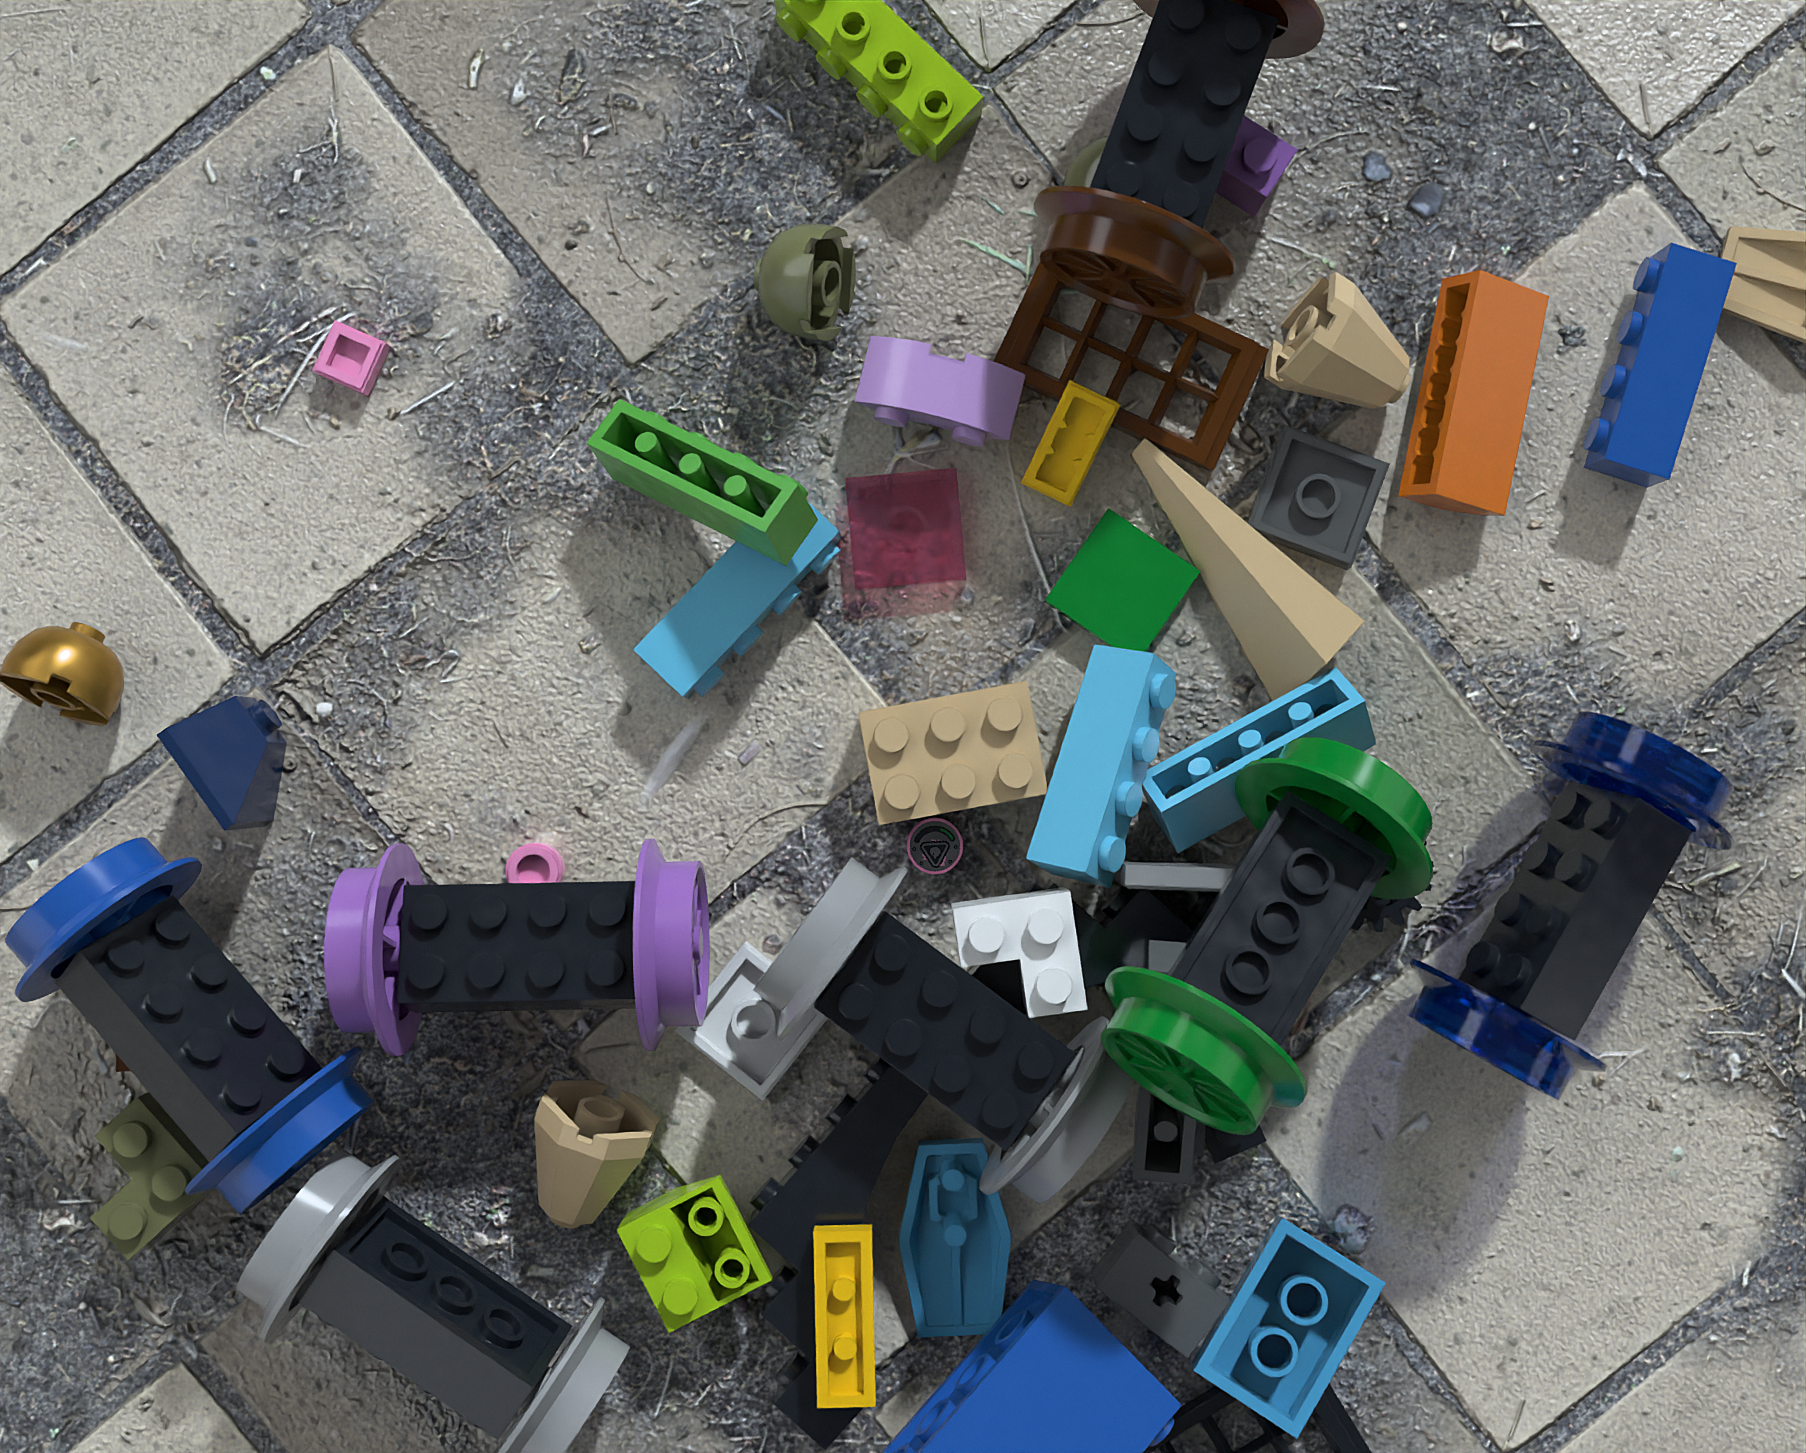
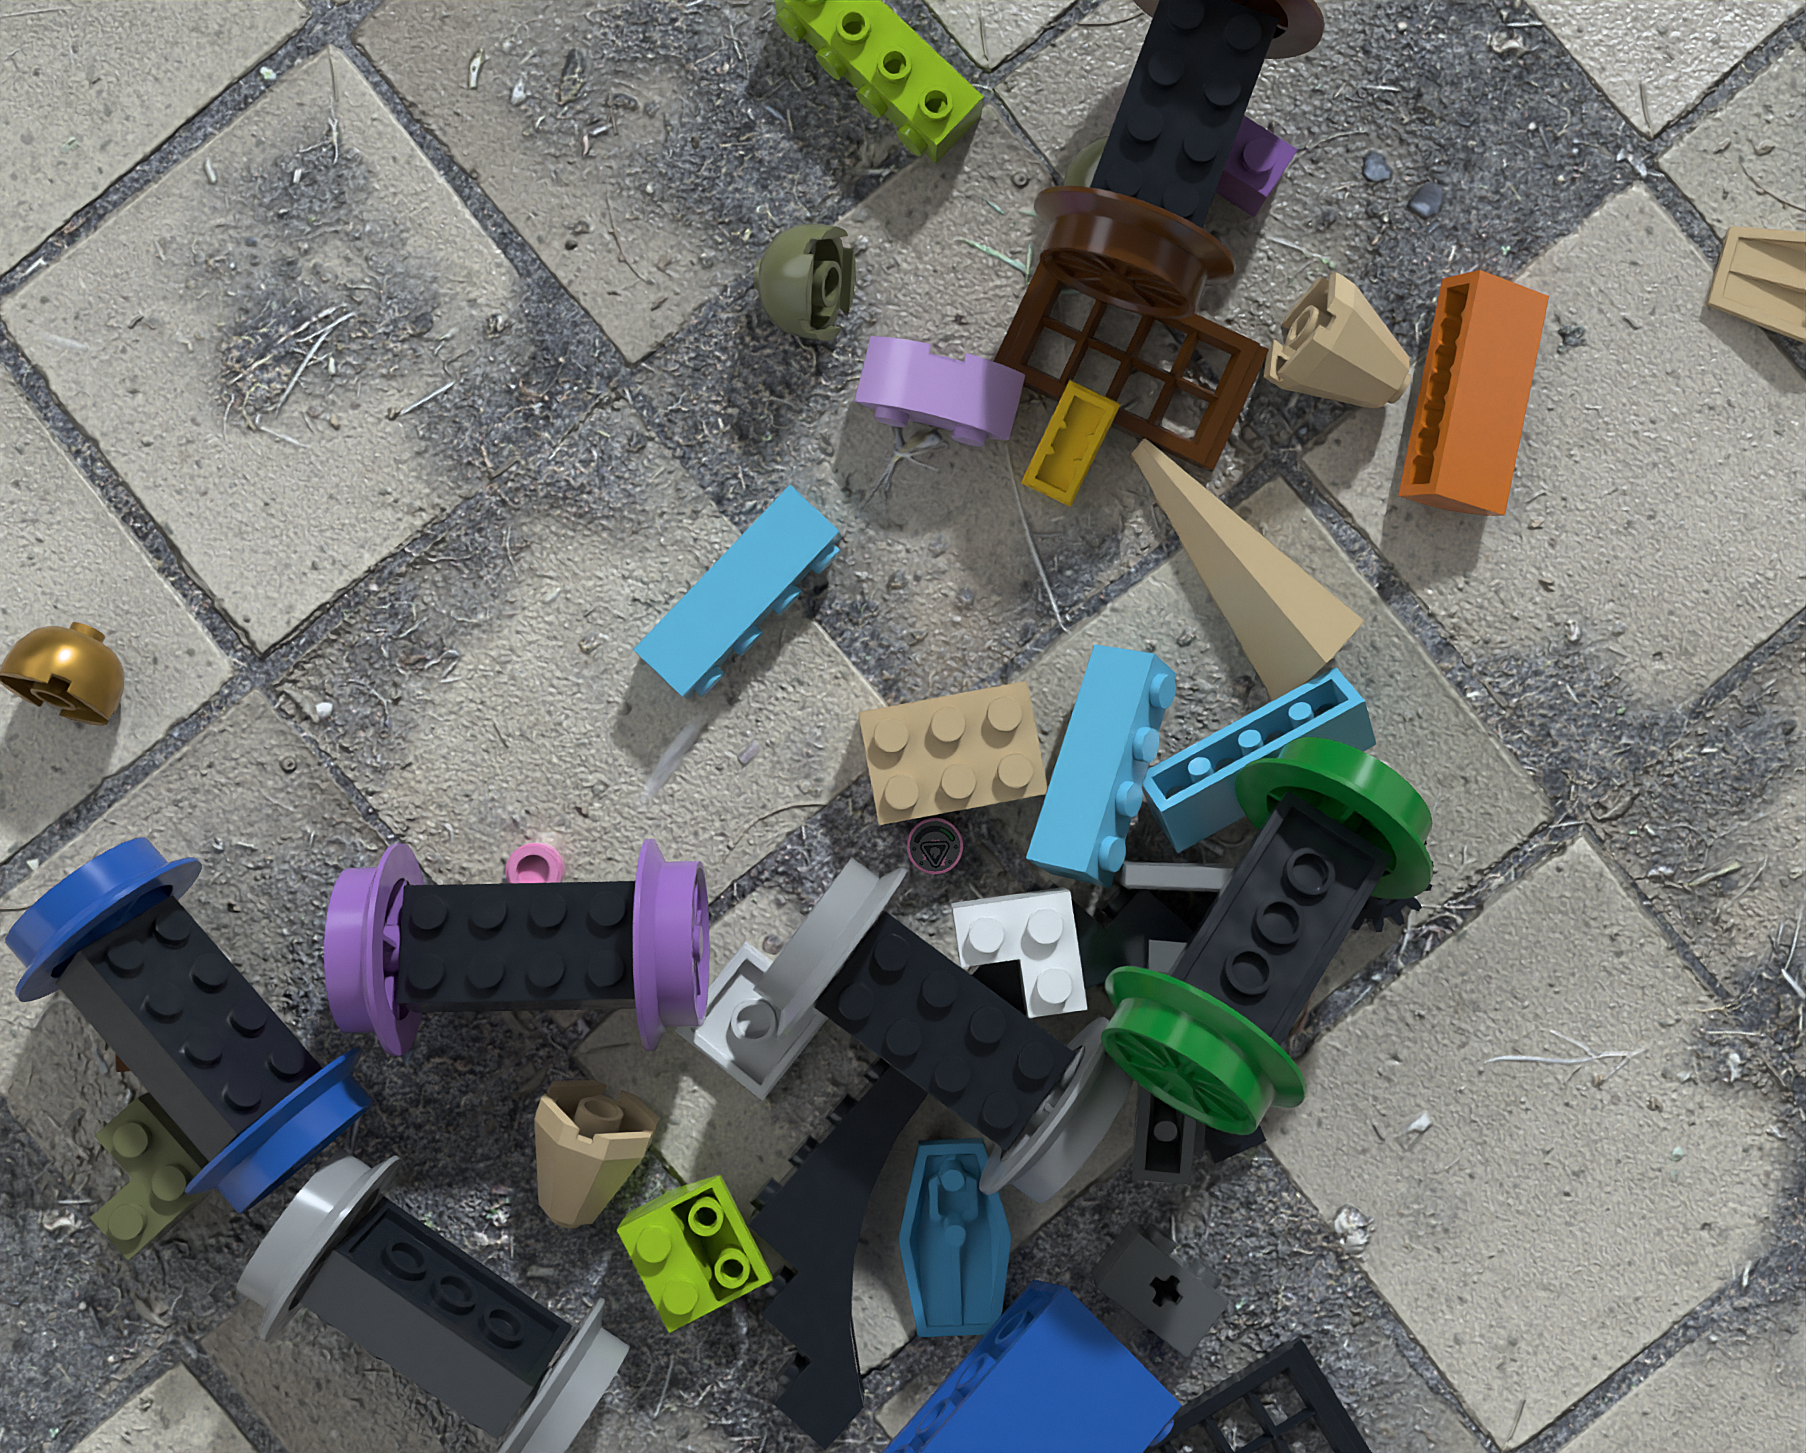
(232, 759): dark blue slope -> none
(351, 358): bright pink tile -> none
(704, 481): bright green brick -> none
(844, 1316): yellow plate -> none
(905, 529): clear pink tile -> none
(1121, 585): green tile -> none
(1287, 1326): dark azure brick -> none
(1317, 497): dark grey tile -> none
(1575, 899): brick -> none
(1658, 365): blue brick -> none

